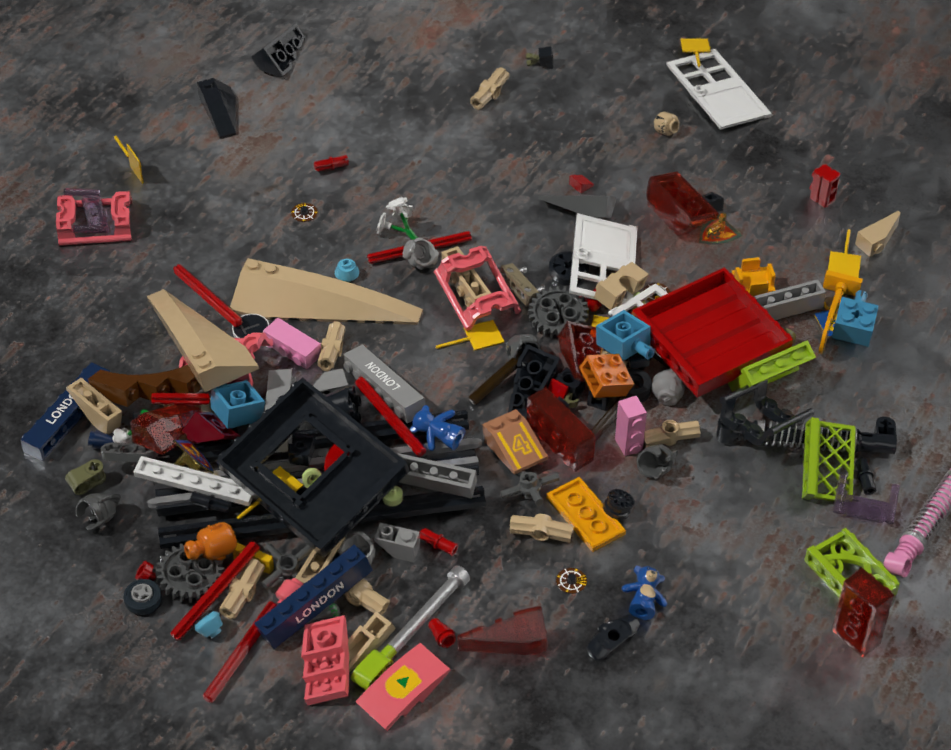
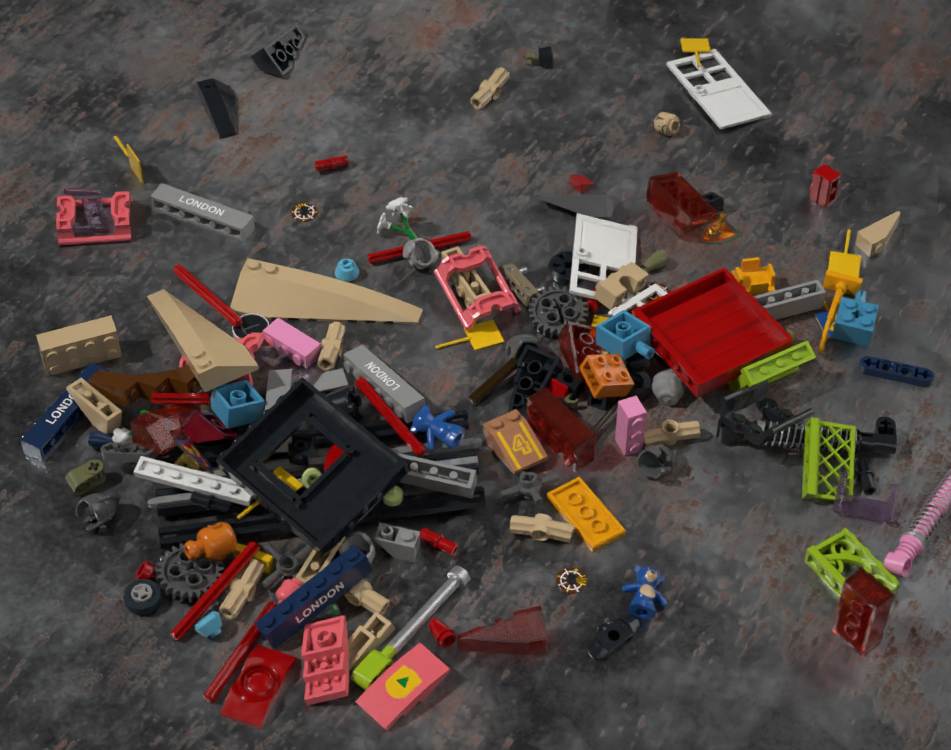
(79, 345): none -> tan brick
(202, 212): none -> light grey brick
(258, 686): none -> red slope
(618, 504): black wheel -> none
(655, 261): none -> olive cone
(896, 374): none -> dark blue beam

